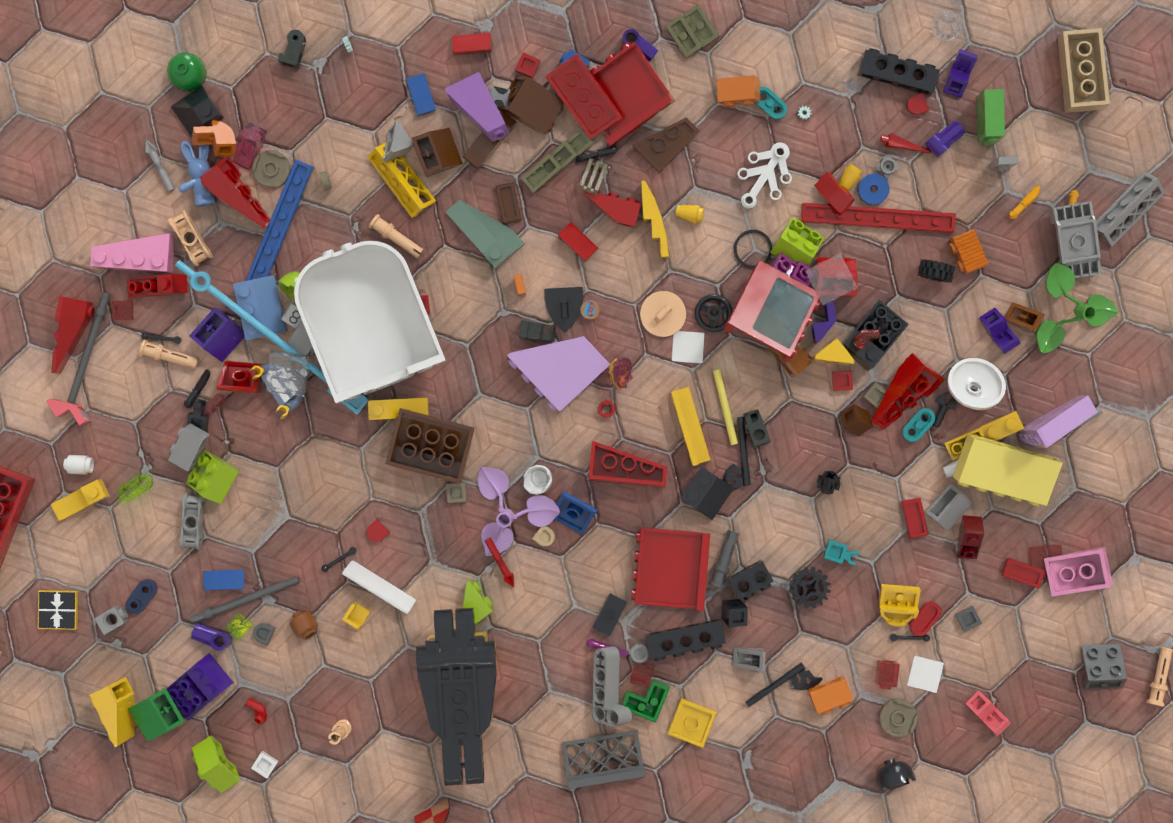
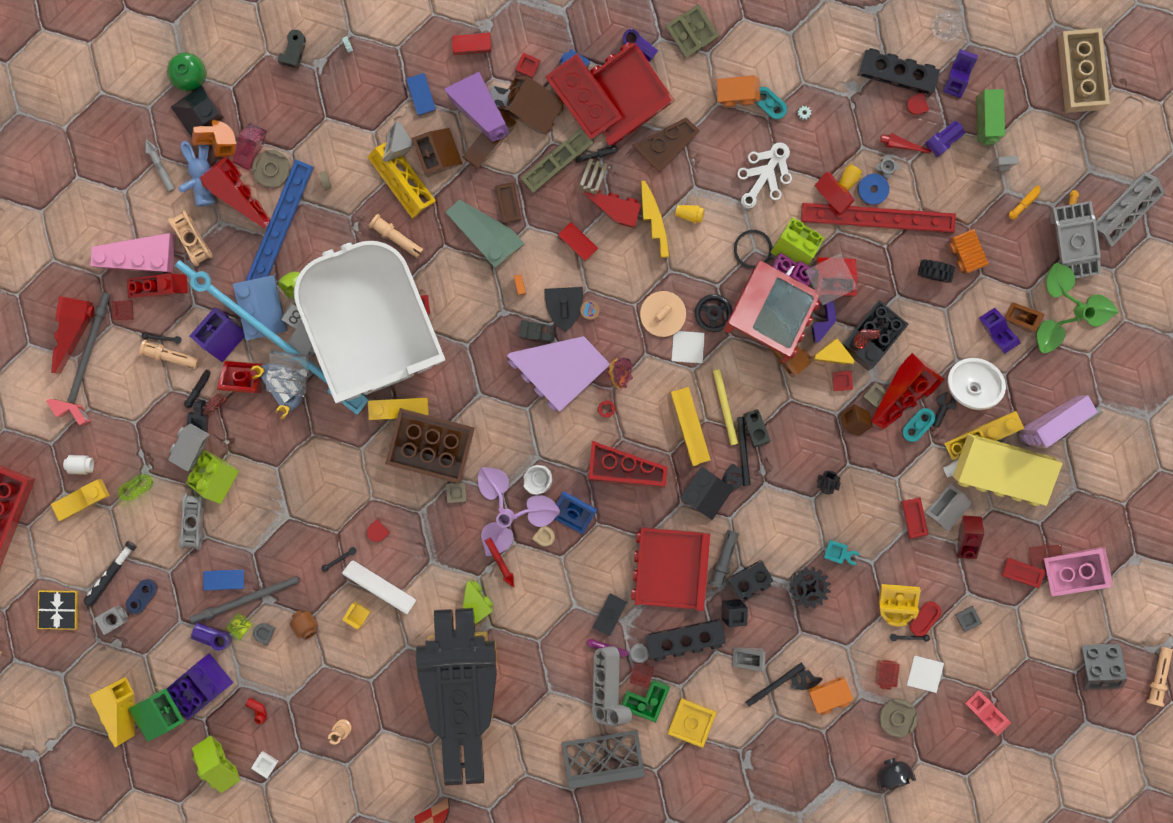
(96, 591): none -> black piece

